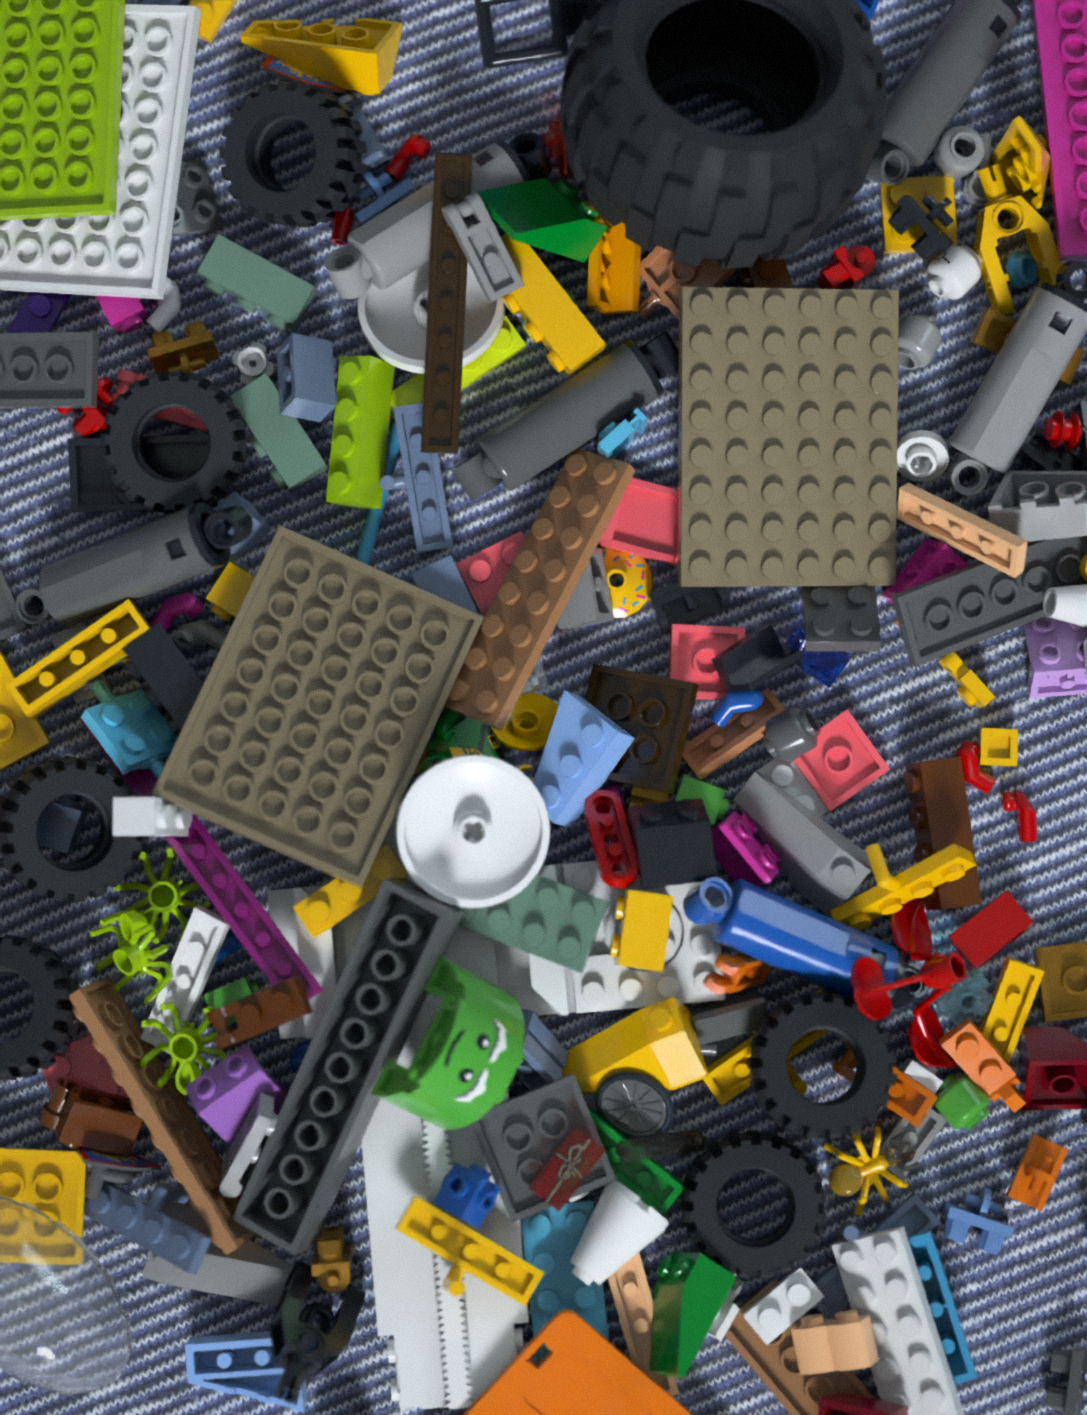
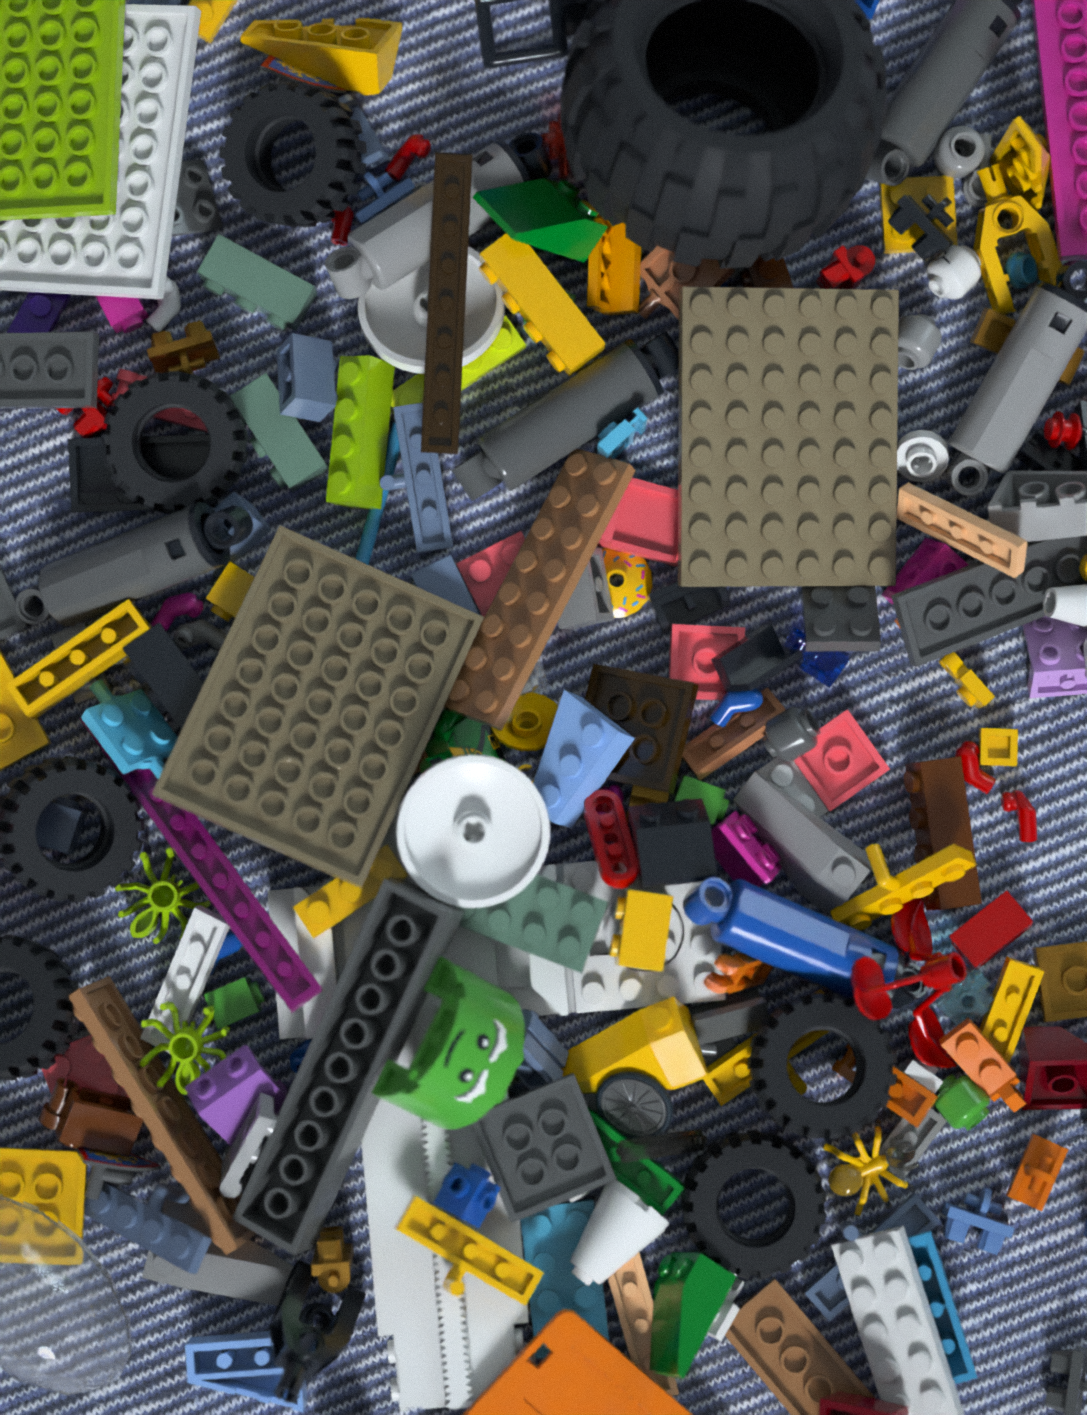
(132, 953): lime animal -> none
(149, 817): white brick -> none
(255, 353): white plate -> none
(260, 1012): reddish brown plate -> none
(483, 248): light grey plate -> none
(566, 1168): clear red tile -> none
(783, 1305): white plate -> none
(834, 1343): light nougat brick -> none

